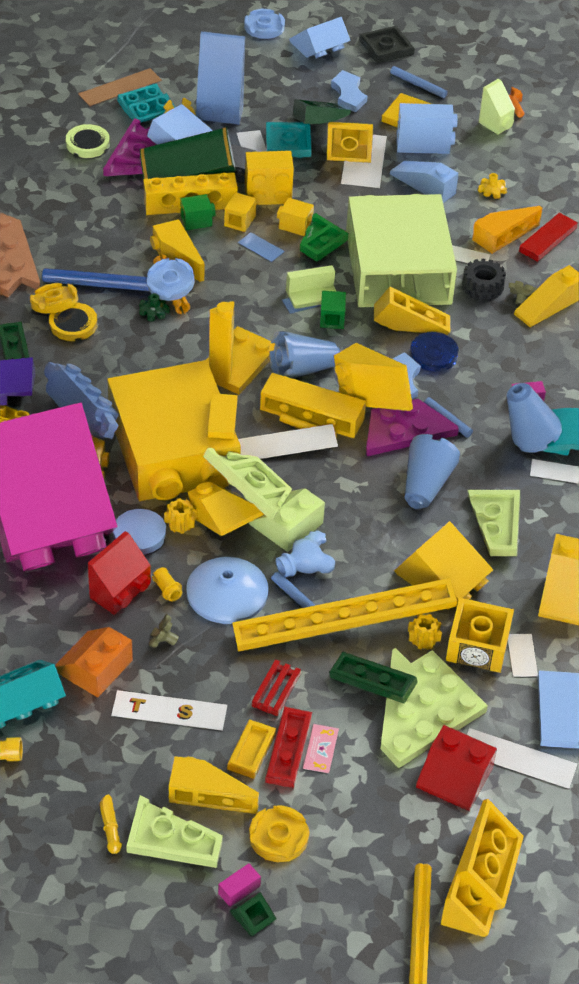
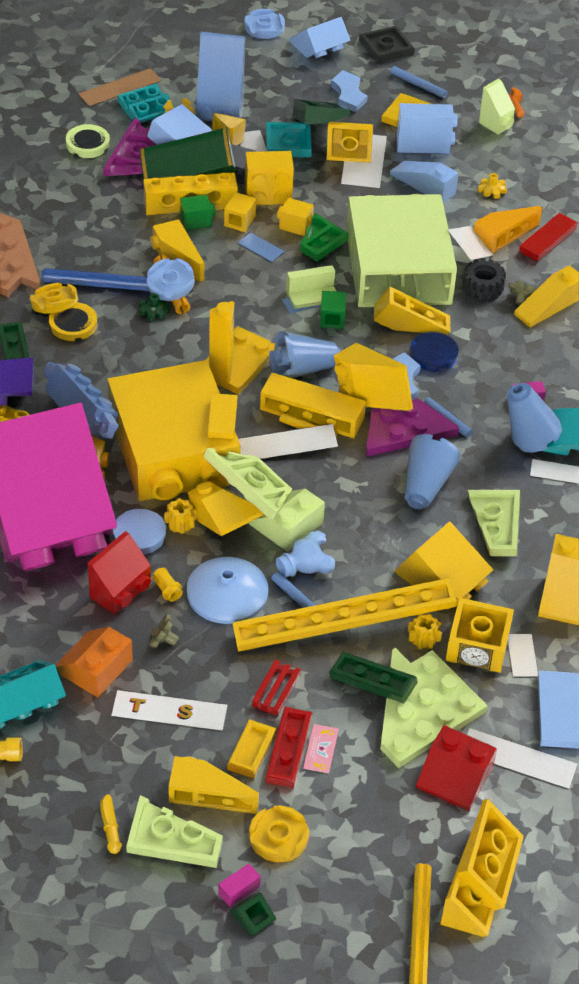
(235, 127): none -> yellow slope
(470, 242): none -> white sticker

